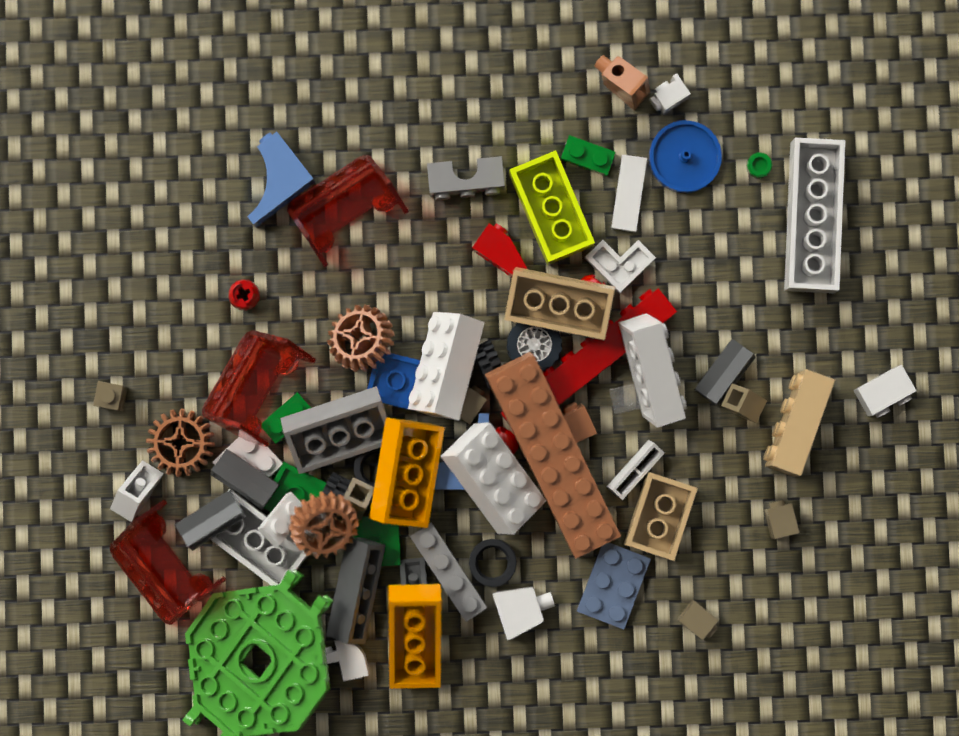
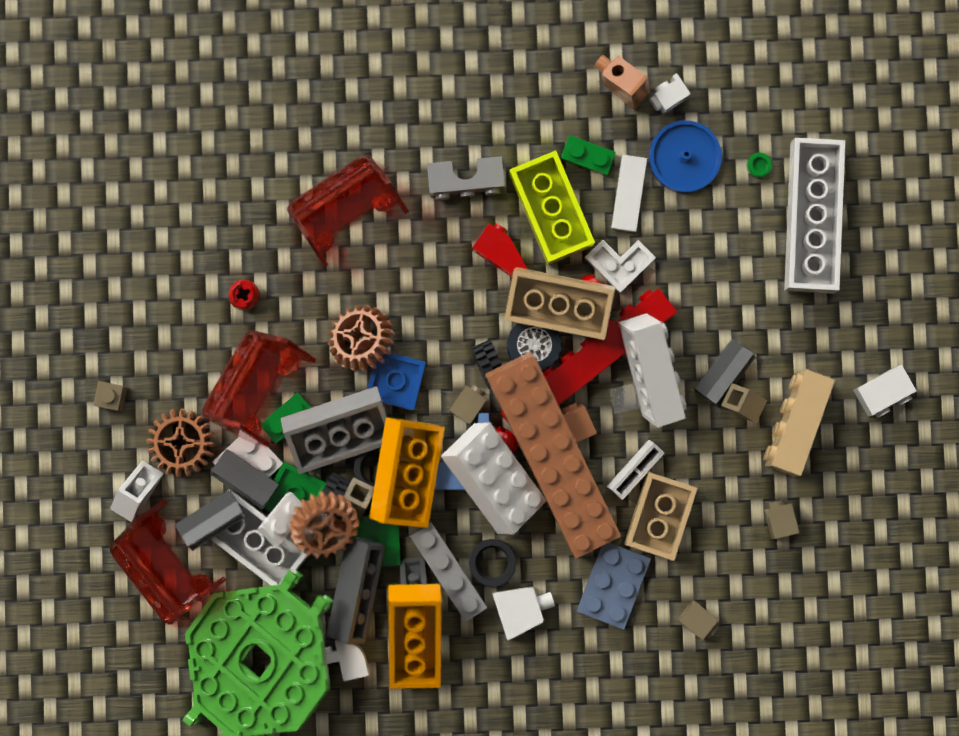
(285, 177): medium blue arch -> none
(446, 365): white brick -> none

